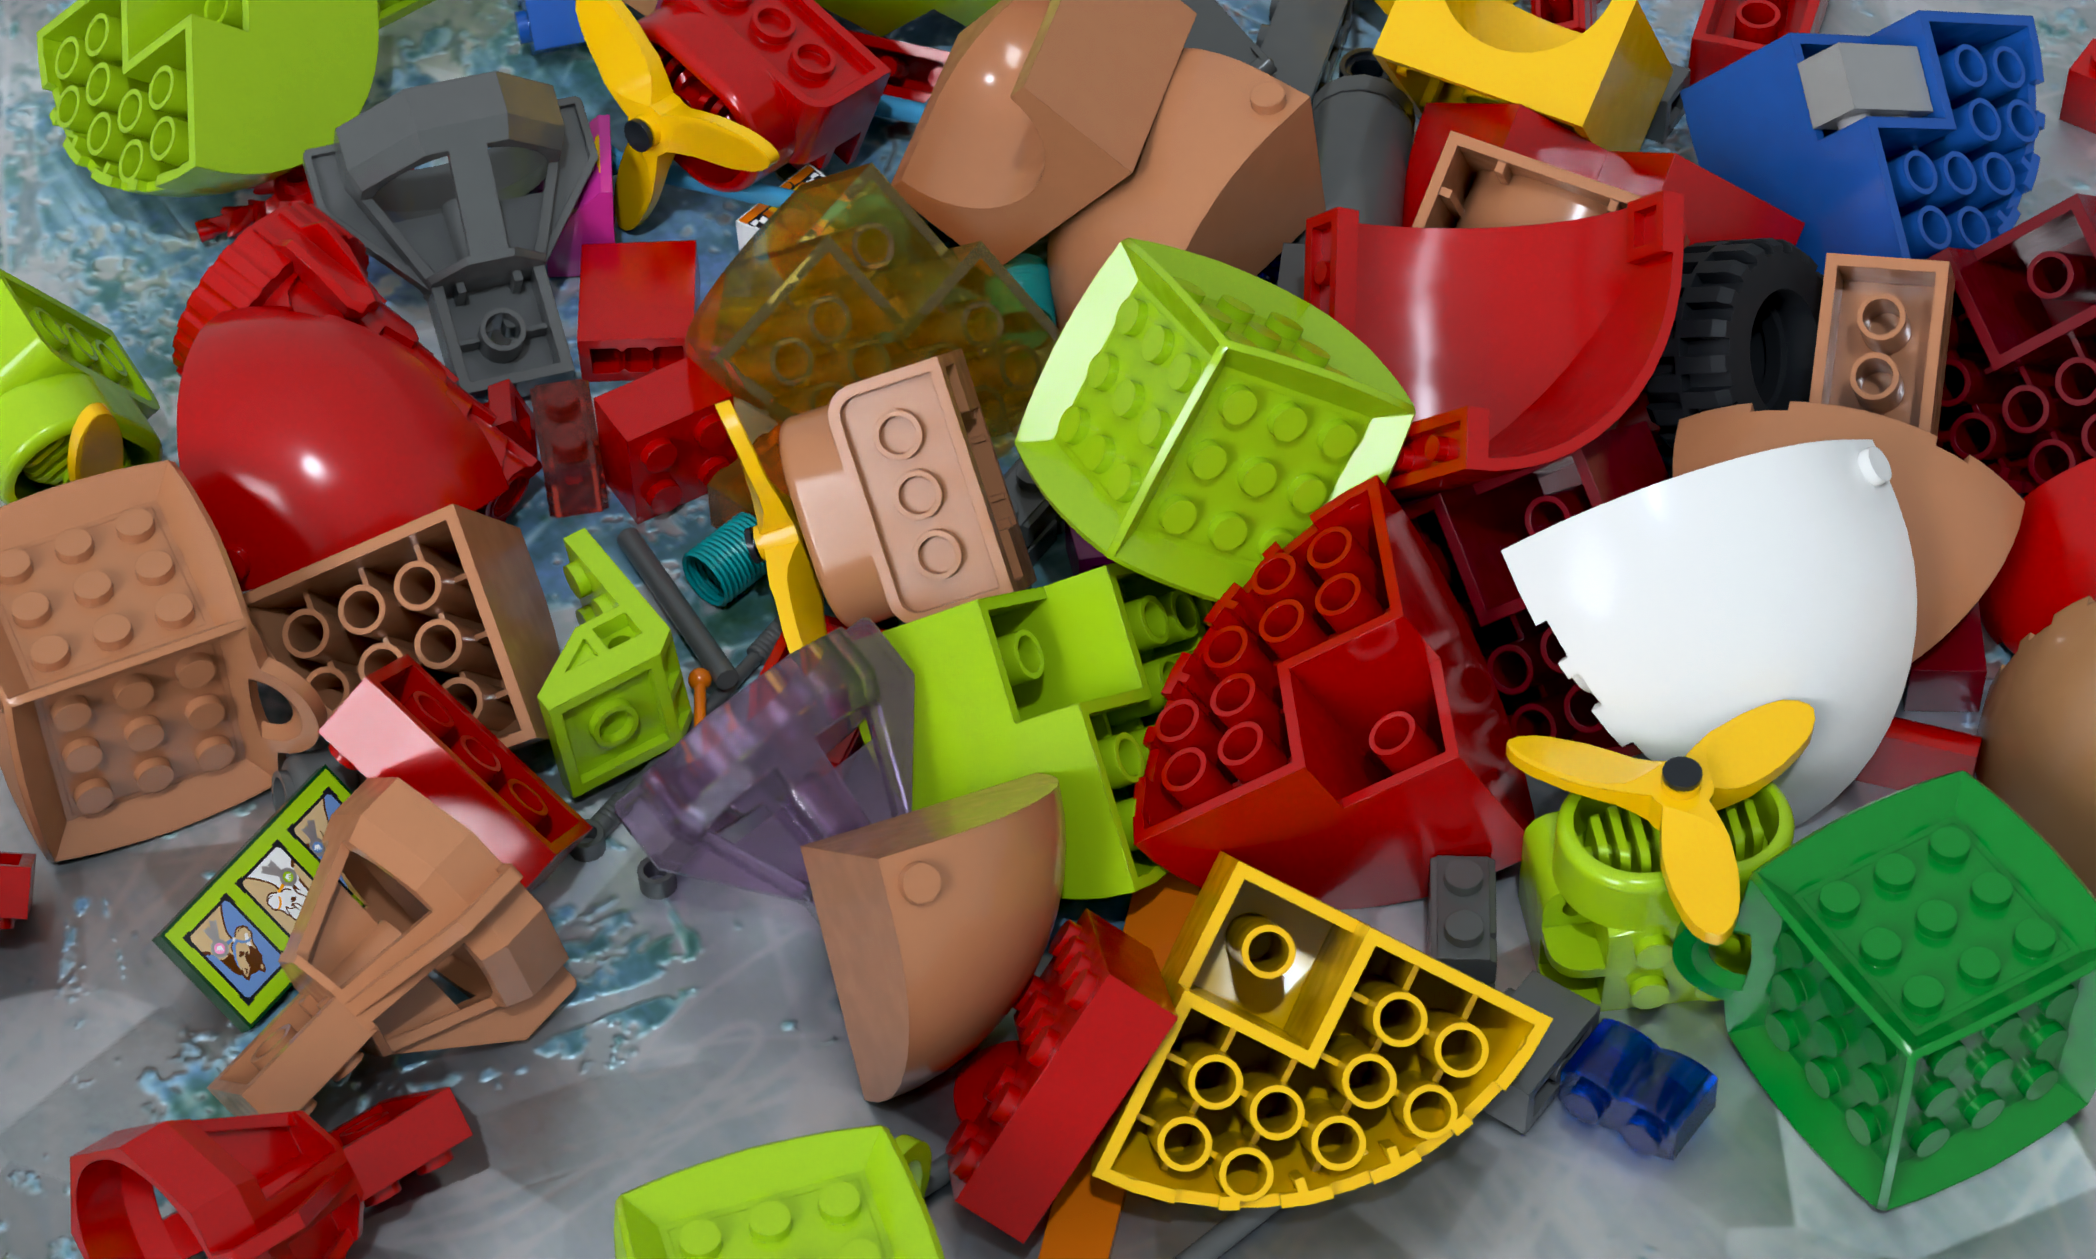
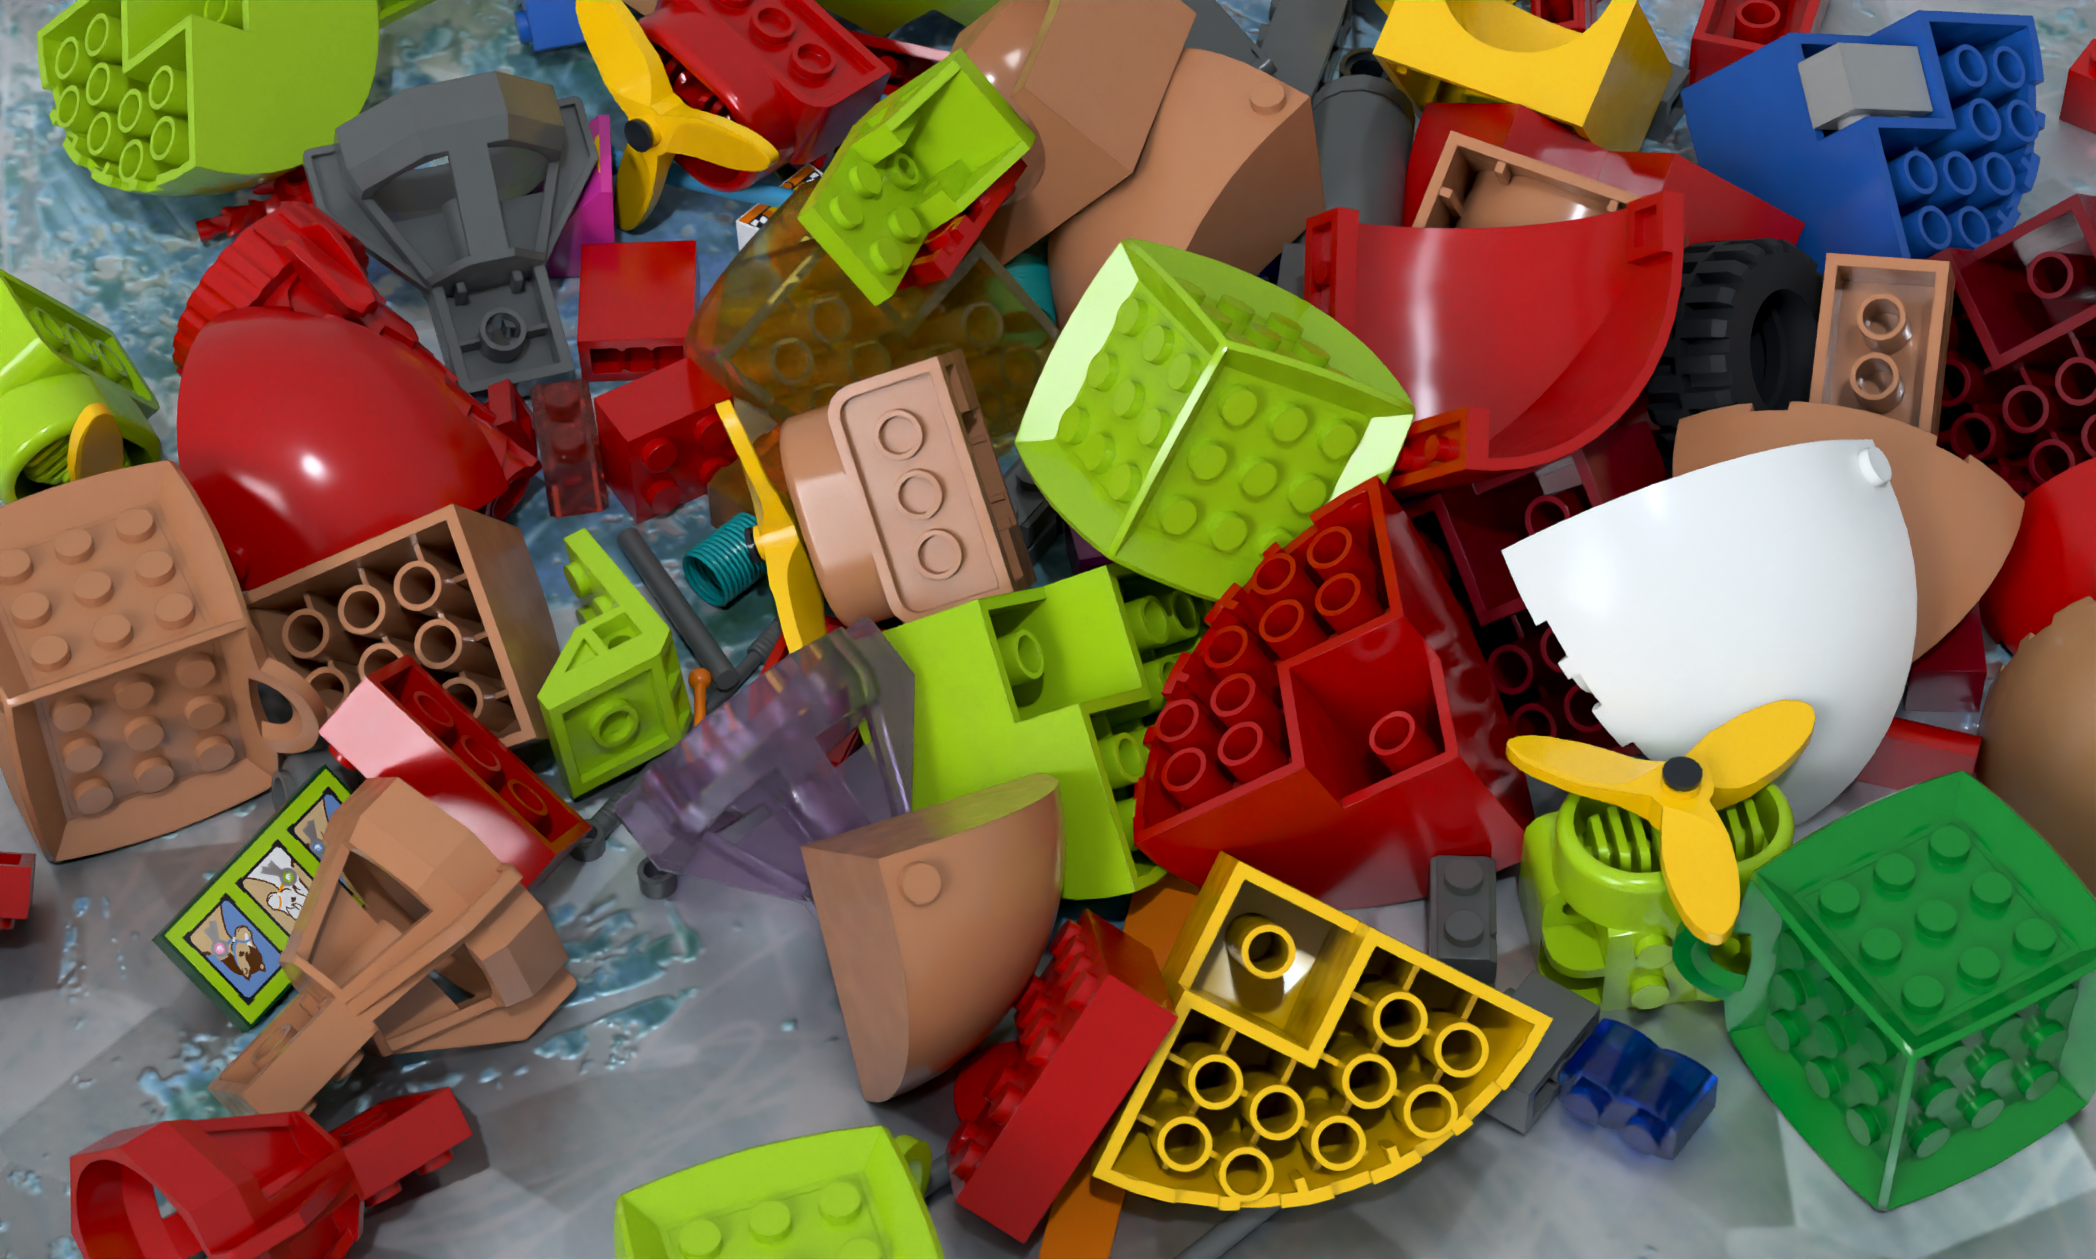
(911, 170): none -> lime bracket
(951, 241): none -> red wing

